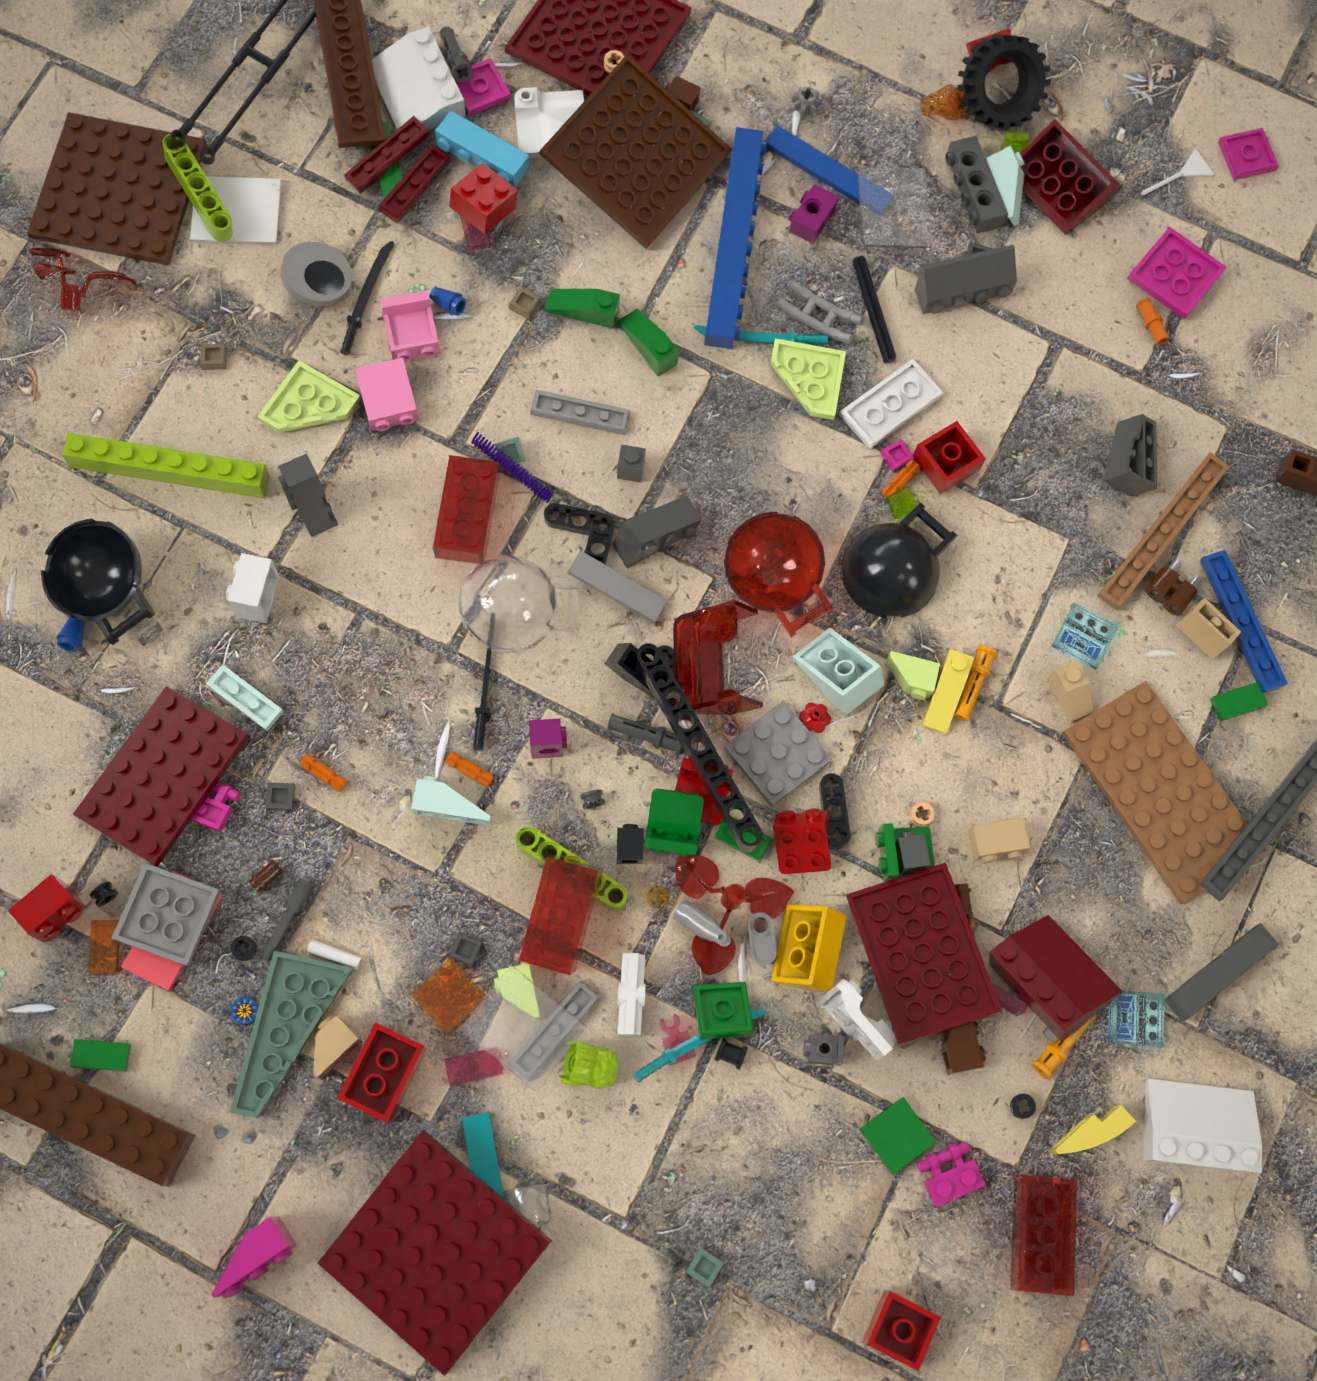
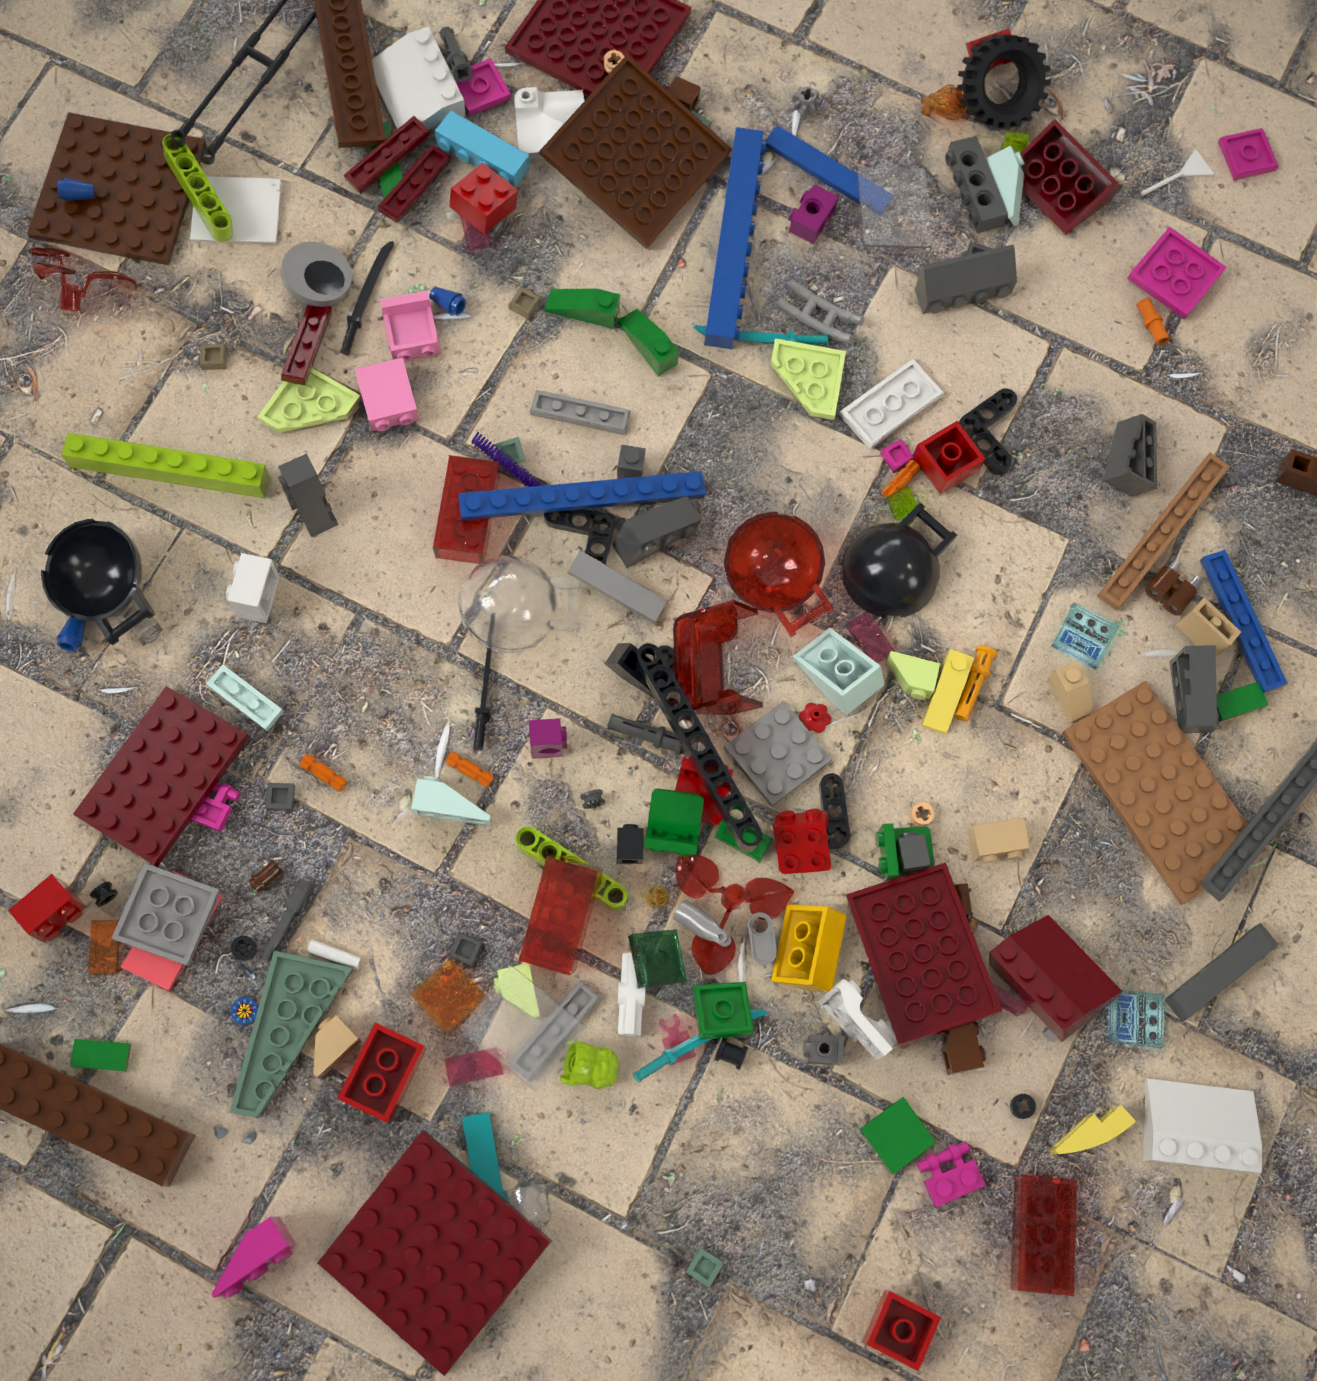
(73, 190): none -> blue cone
(306, 344): none -> dark red tile
(580, 495): none -> blue plate
(657, 958): none -> clear green tile
(869, 637): none -> clear pink tile
(874, 309): black axle -> none
(981, 424): none -> black beam
(1056, 1052): light orange pin -> none
(1195, 688): none -> dark grey wedge

